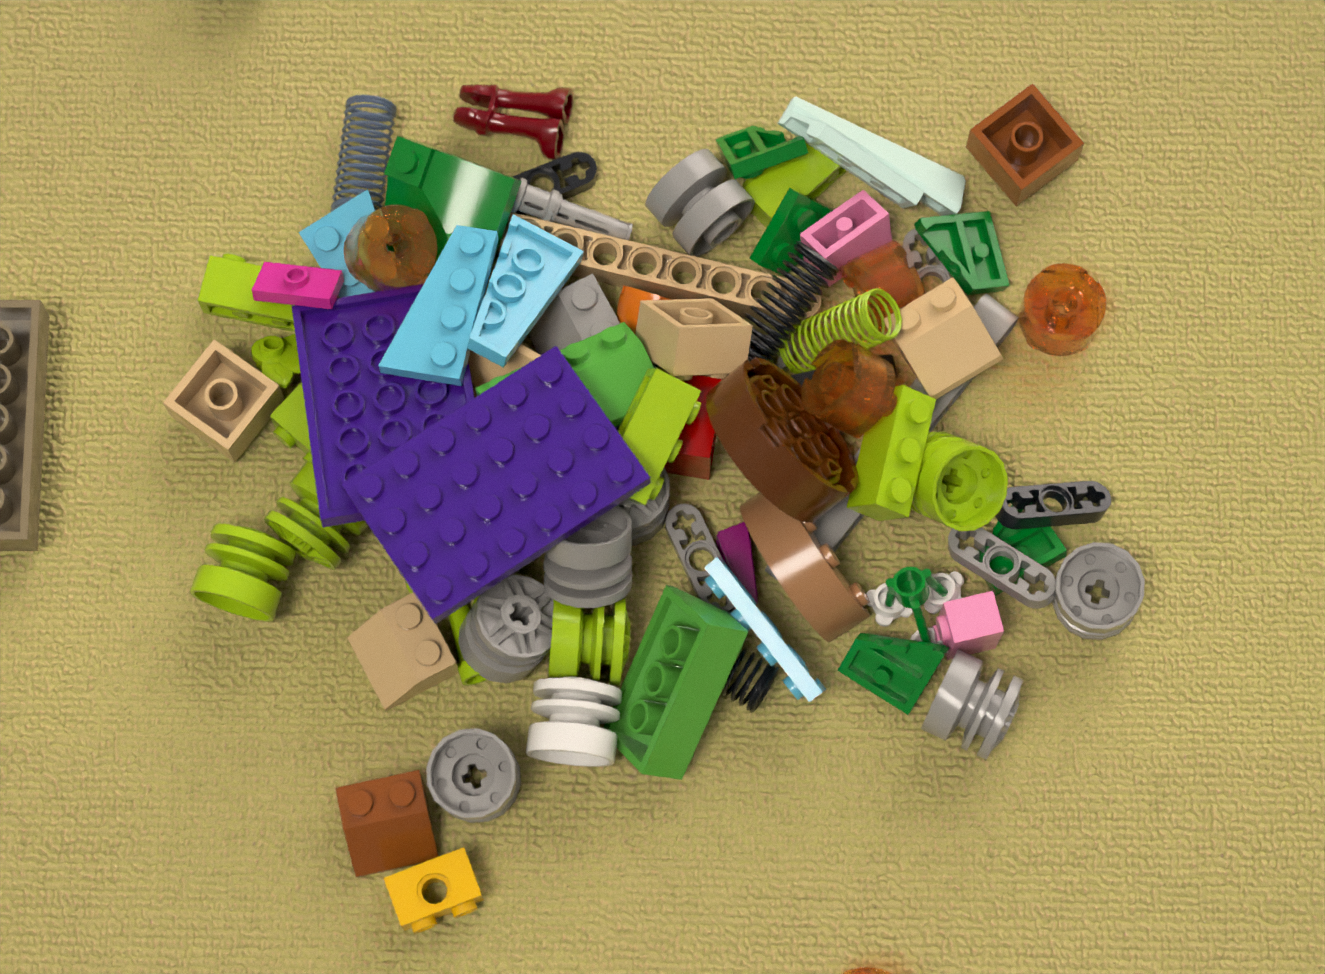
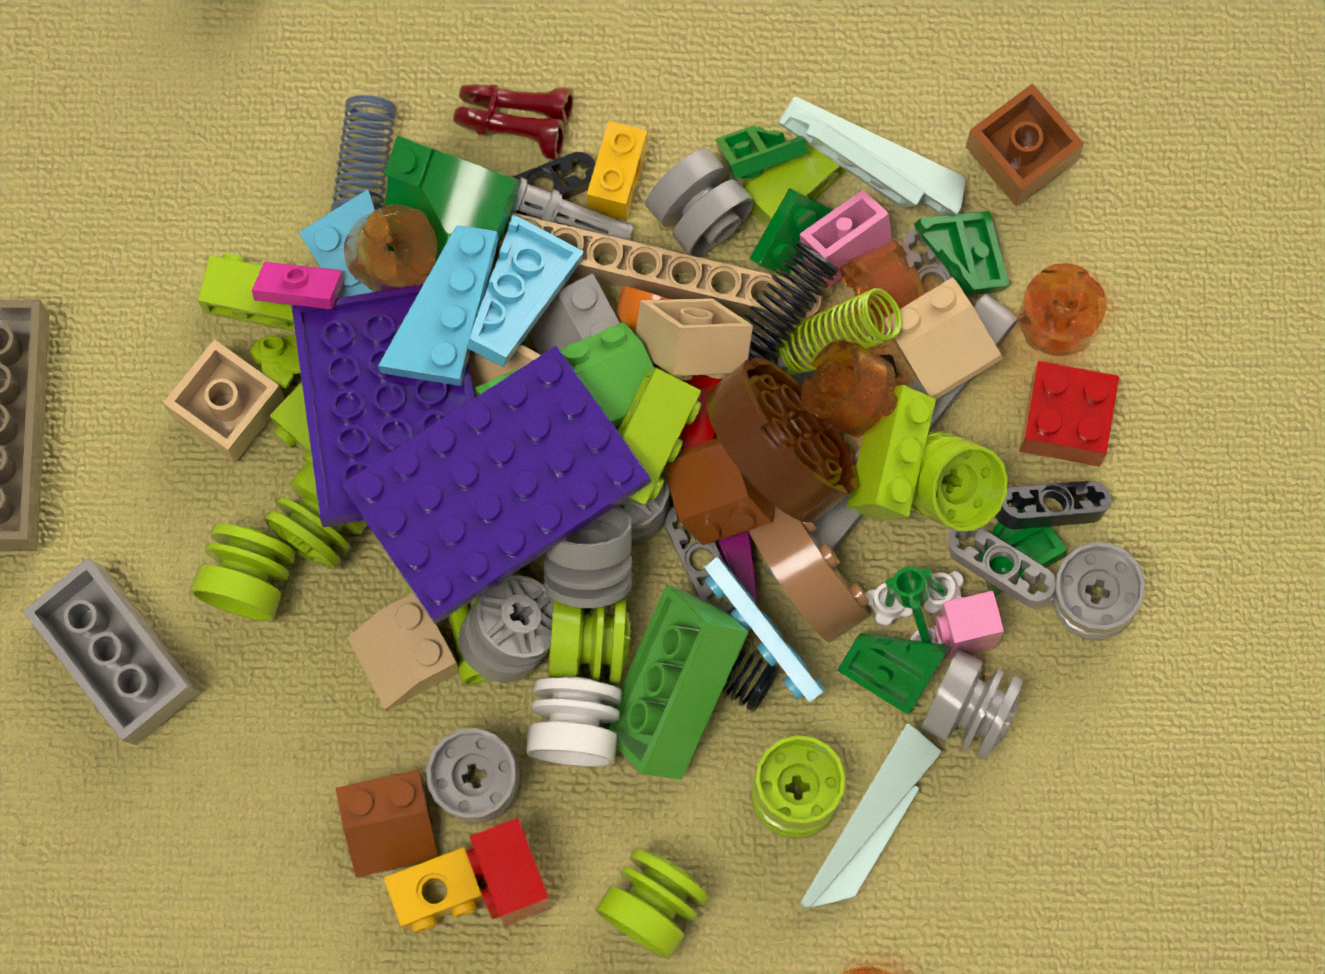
(111, 651): none -> light grey brick
(509, 871): none -> red brick
(617, 170): none -> yellow brick
(652, 903): none -> lime wheel
(714, 494): none -> dark orange slope
(816, 772): none -> lime wheel
(873, 821): none -> light aqua wedge
(1069, 413): none -> red brick

